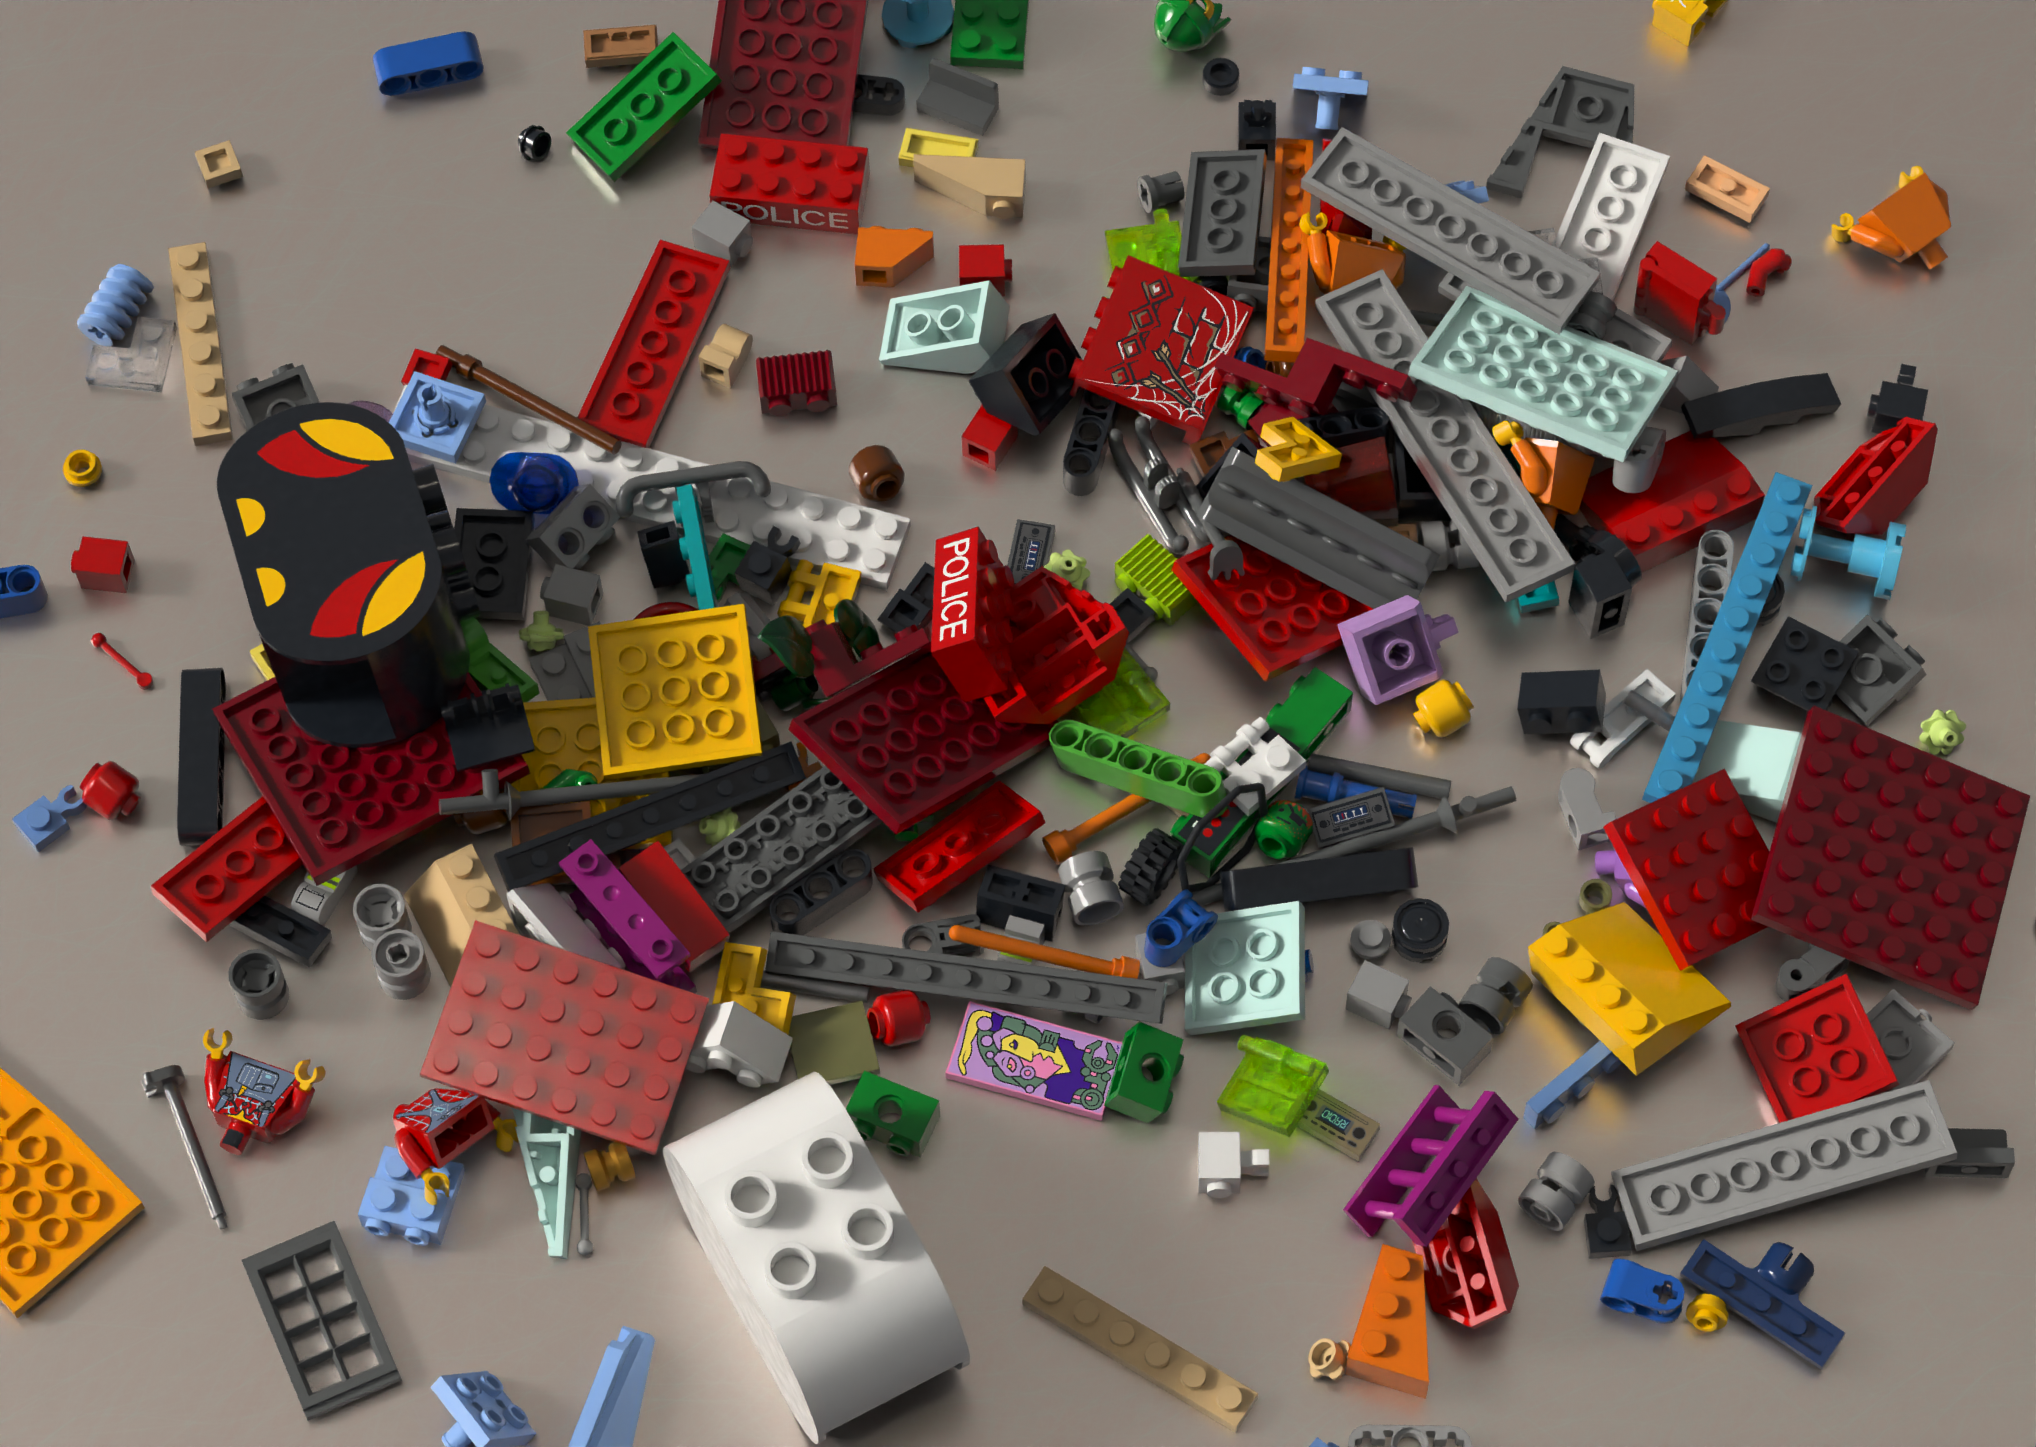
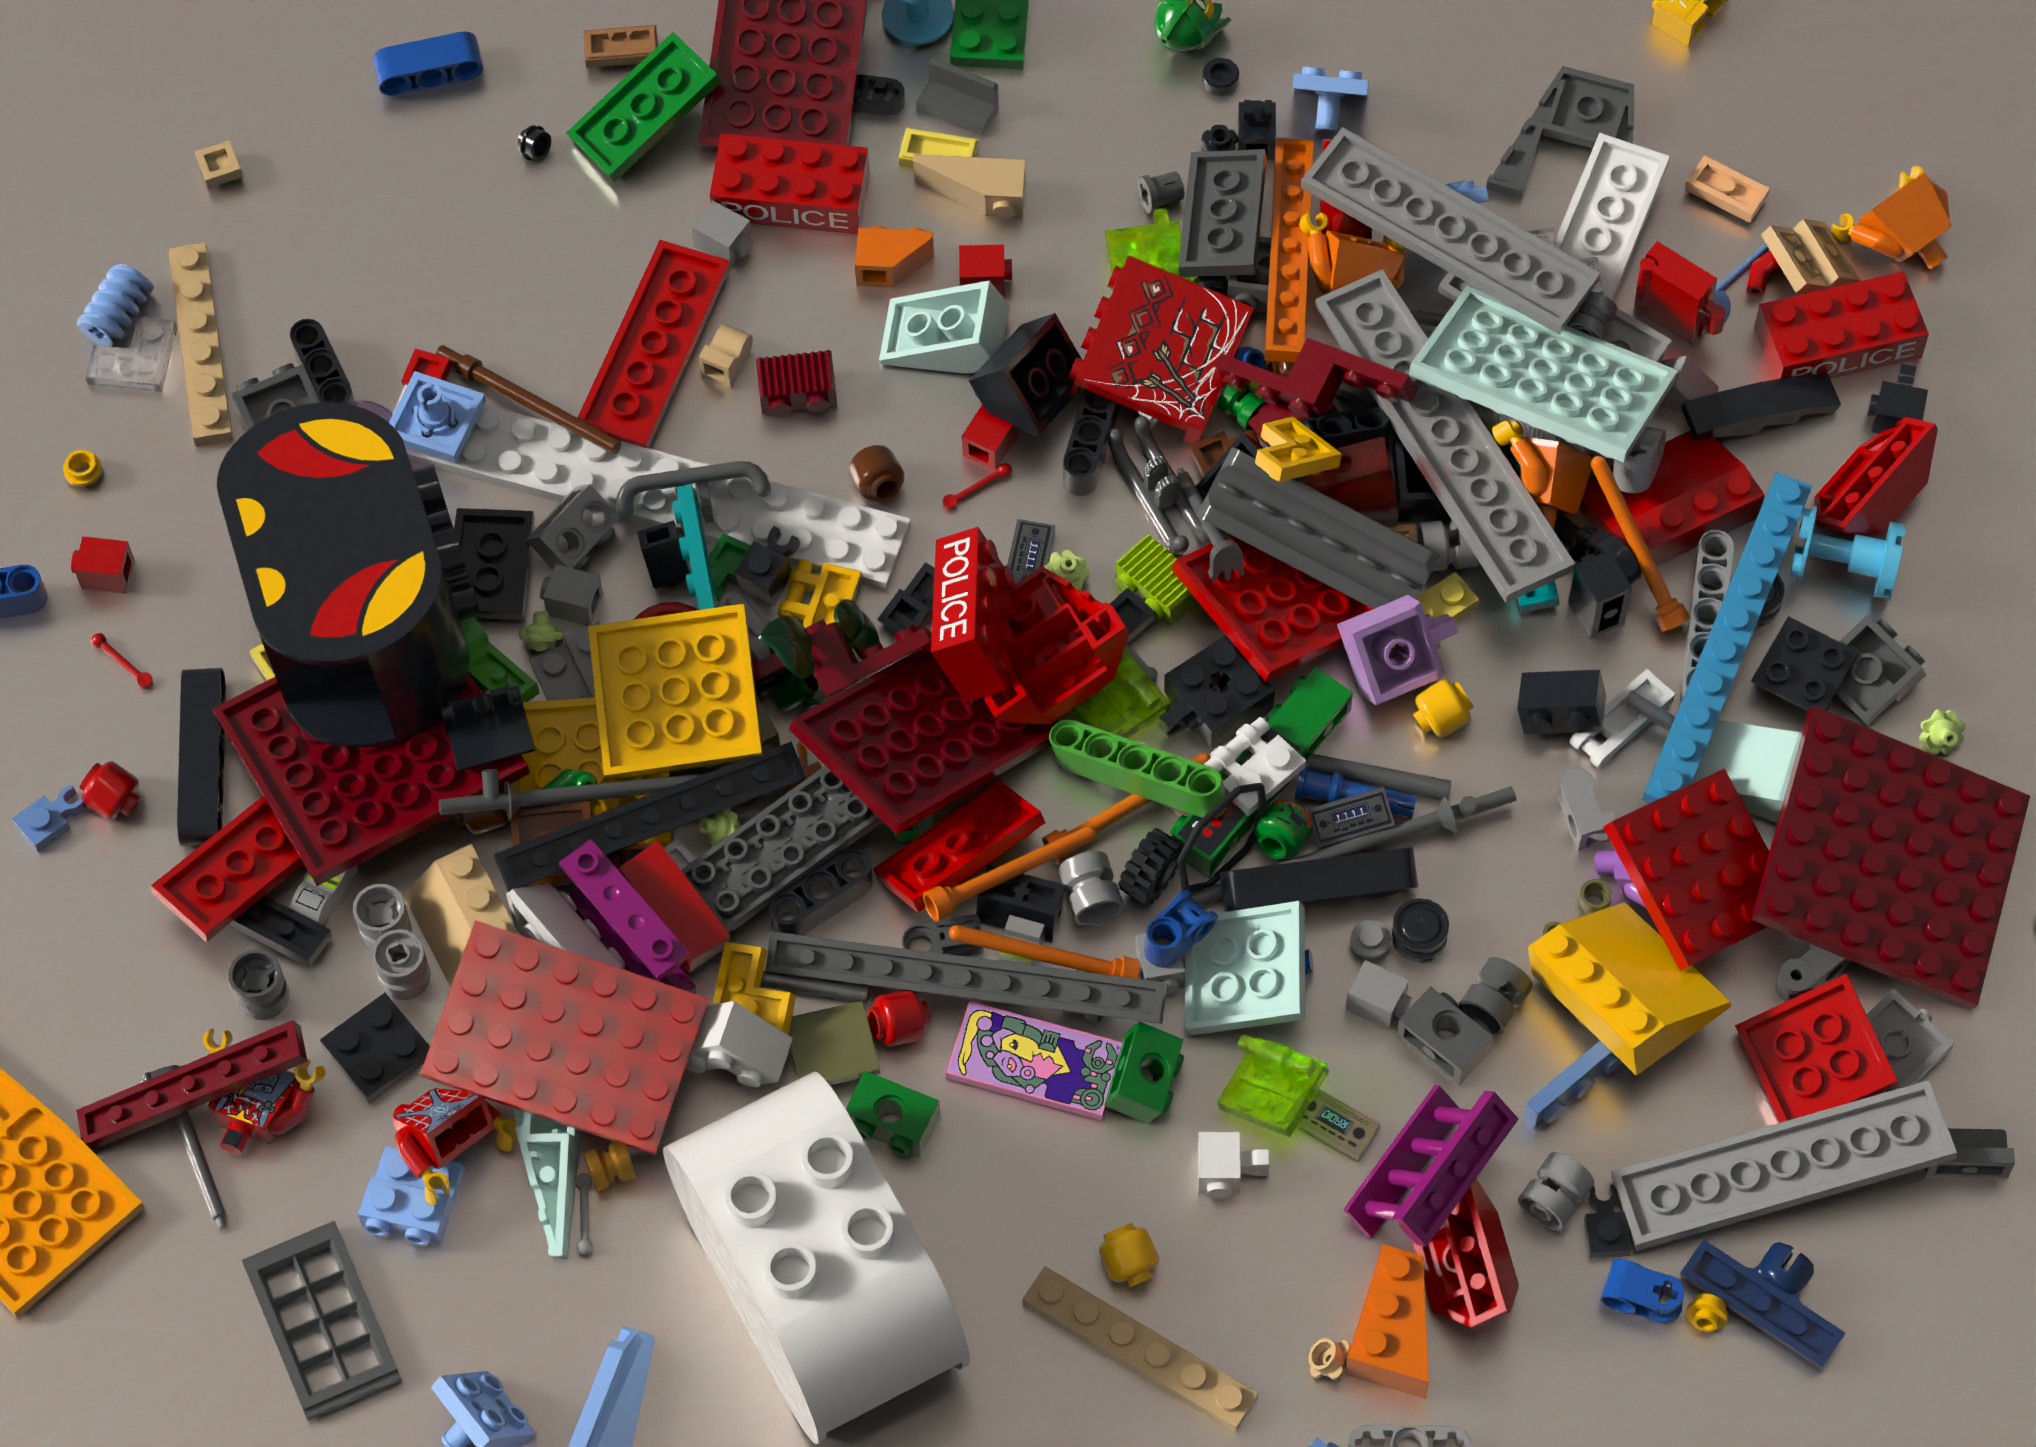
(192, 1085): none -> dark red plate
(320, 357): none -> black beam
(376, 1047): none -> black plate
(532, 481): clear blue piece -> none
(942, 901): none -> orange piece
(950, 501): none -> red hinge
(1129, 1254): none -> yellow head
(1215, 694): none -> black hinge
(1219, 131): none -> black plate
(1449, 597): none -> light yellow plate
(1669, 611): none -> orange piece
(1809, 256): none -> tan slope
(1842, 329): none -> red brick

